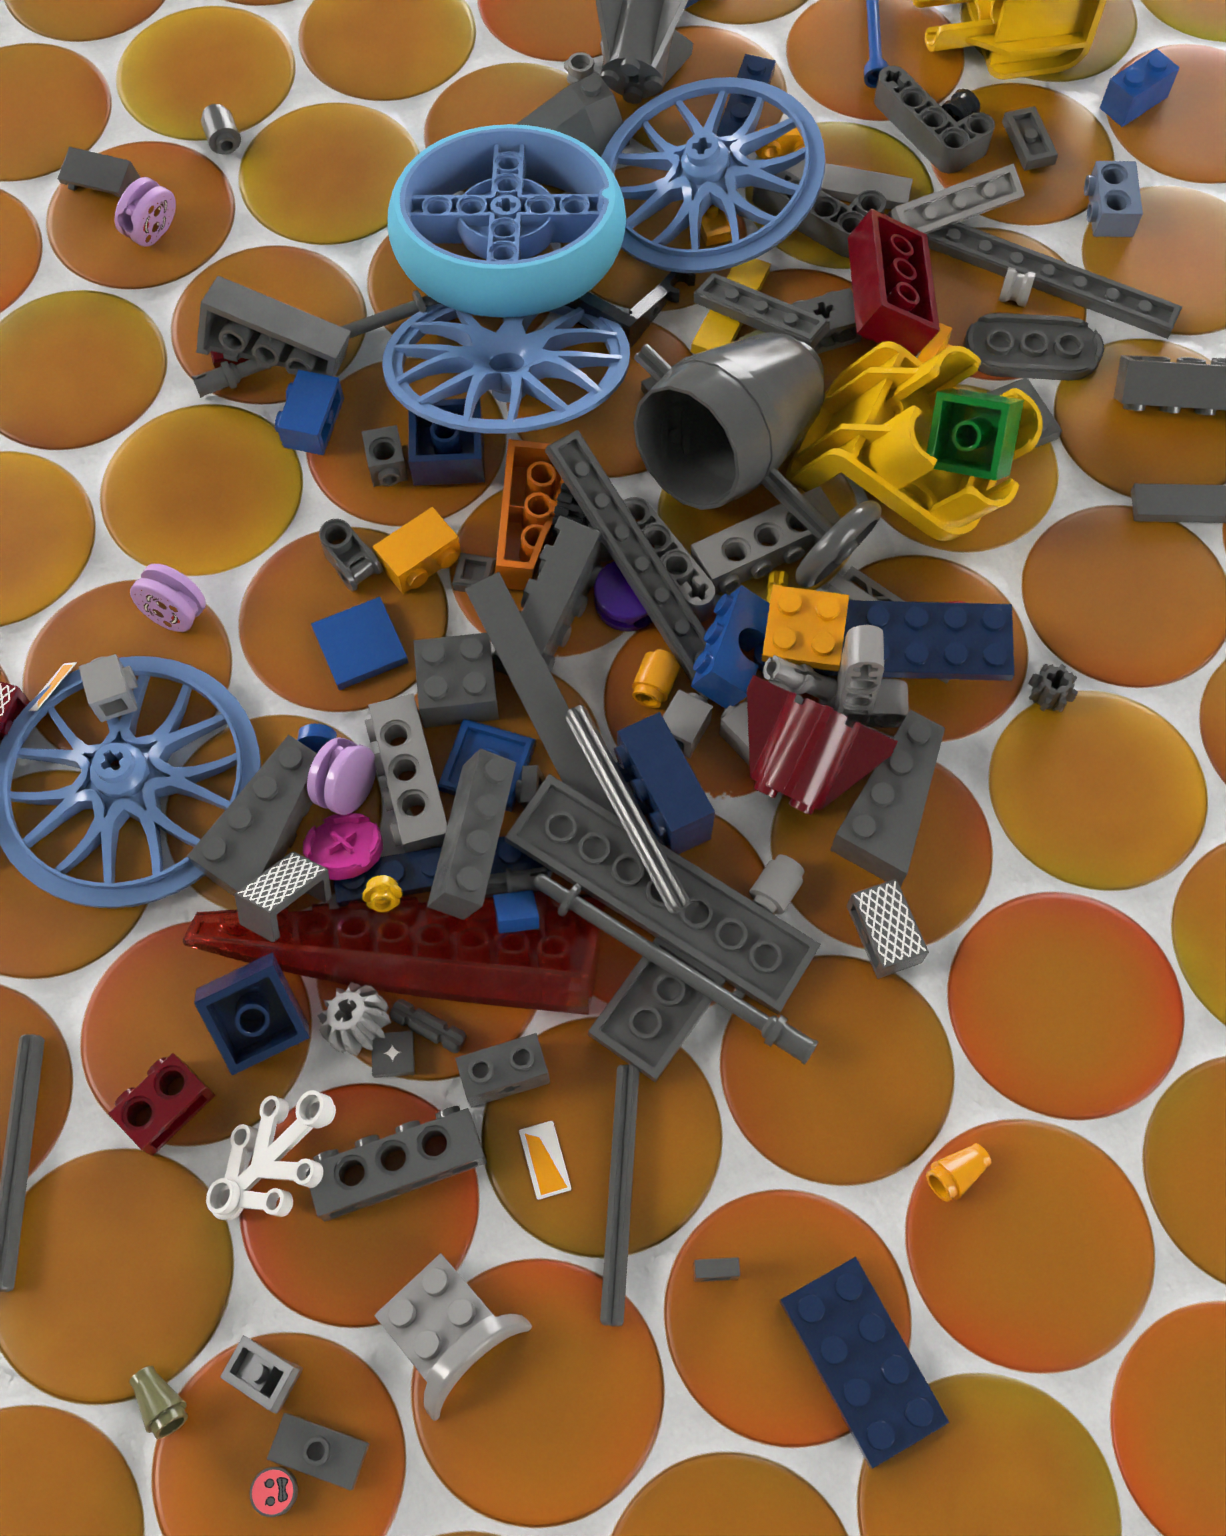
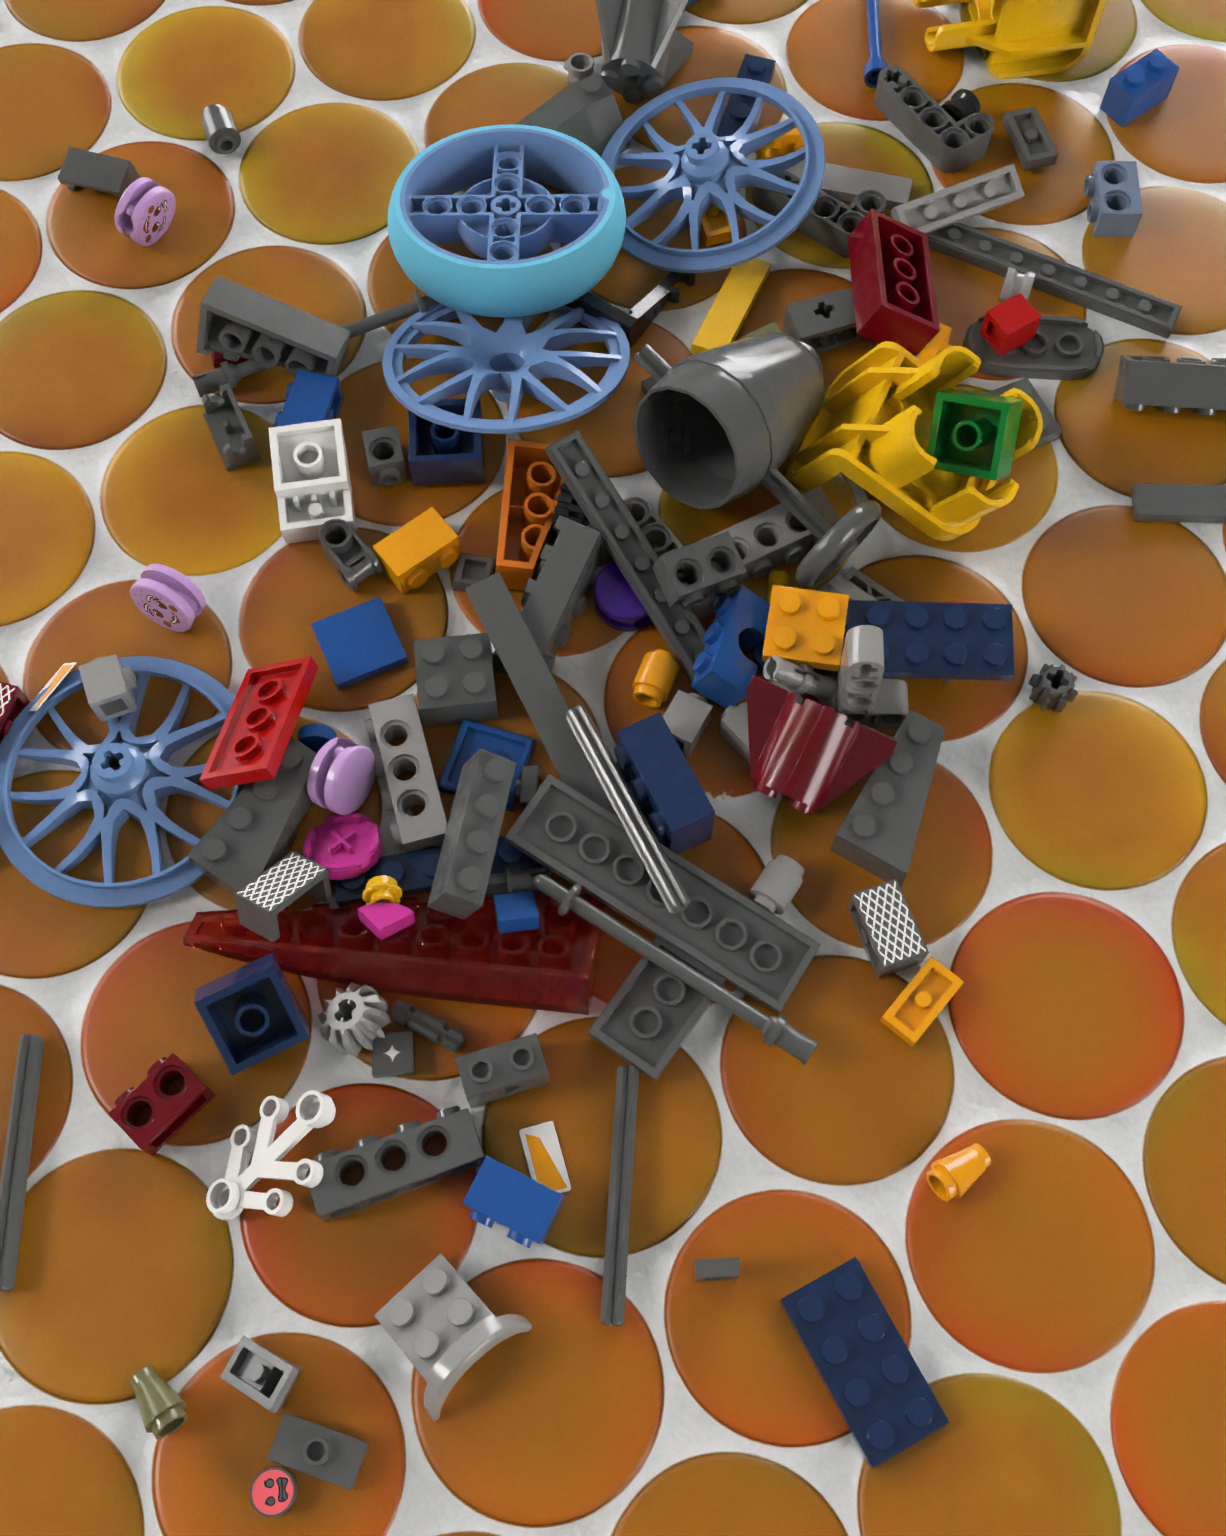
(230, 430): none -> dark grey hinge
(259, 724): none -> red plate
(310, 478): none -> white slope
(385, 918): none -> dark pink tile
(513, 1201): none -> blue brick
(695, 563): none -> dark grey brick
(760, 310): dark grey tile -> none
(921, 1001): none -> light orange plate
(1010, 324): none -> red panel

